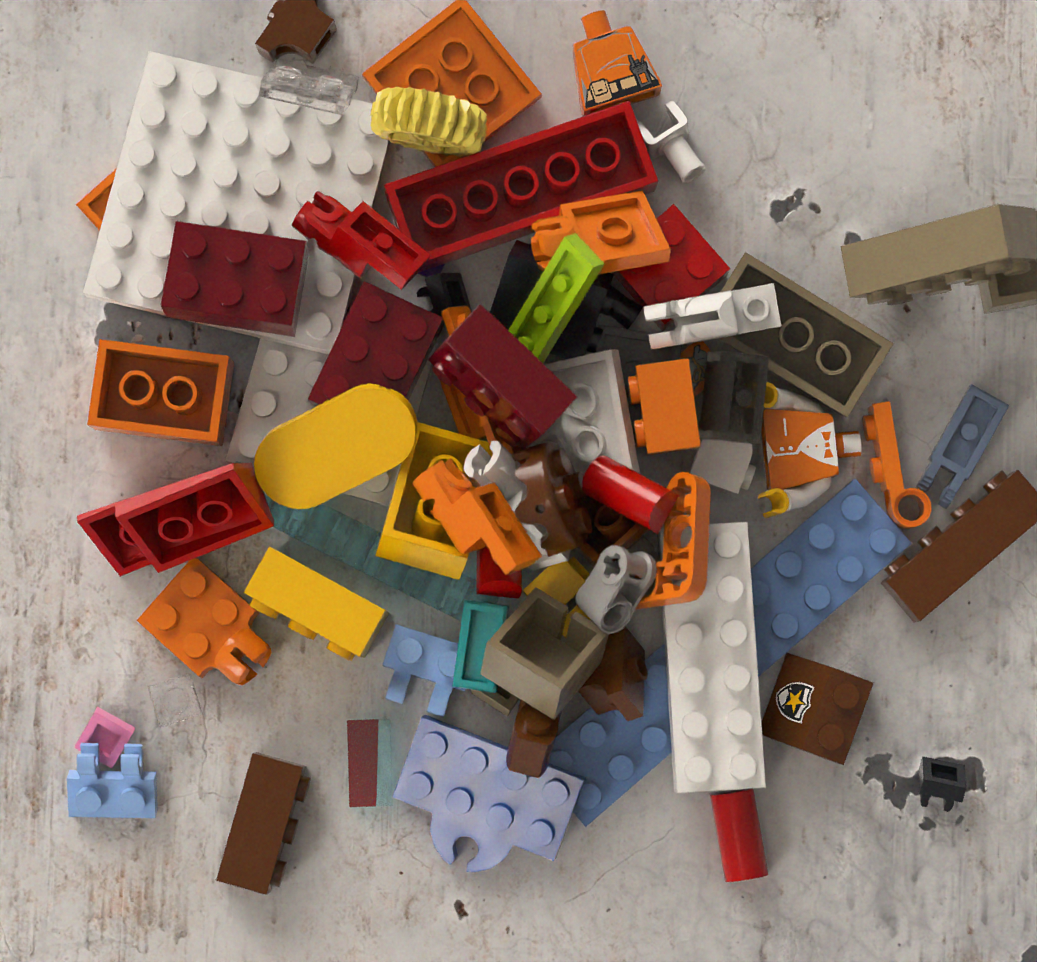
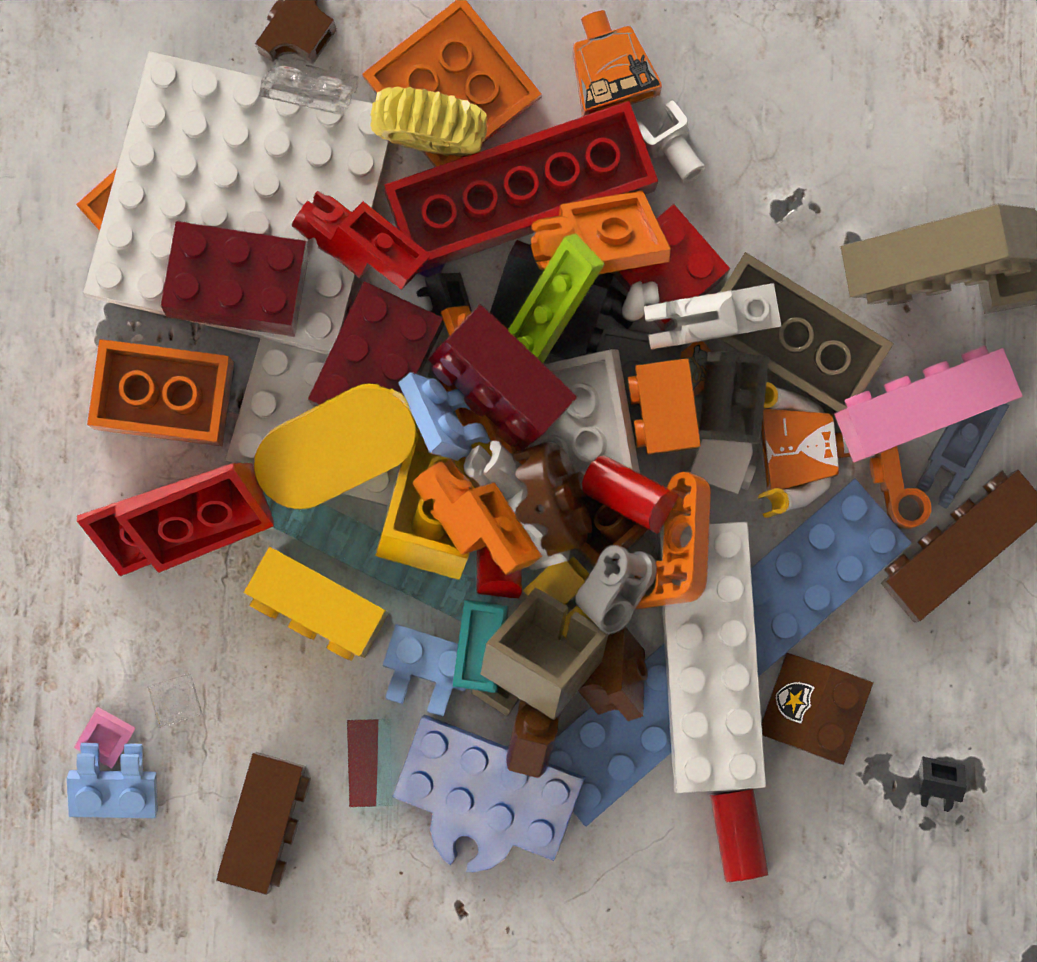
(206, 624): orange plate -> none
(437, 418): none -> light blue plate
(637, 298): none -> white arm
(928, 404): none -> bright pink brick

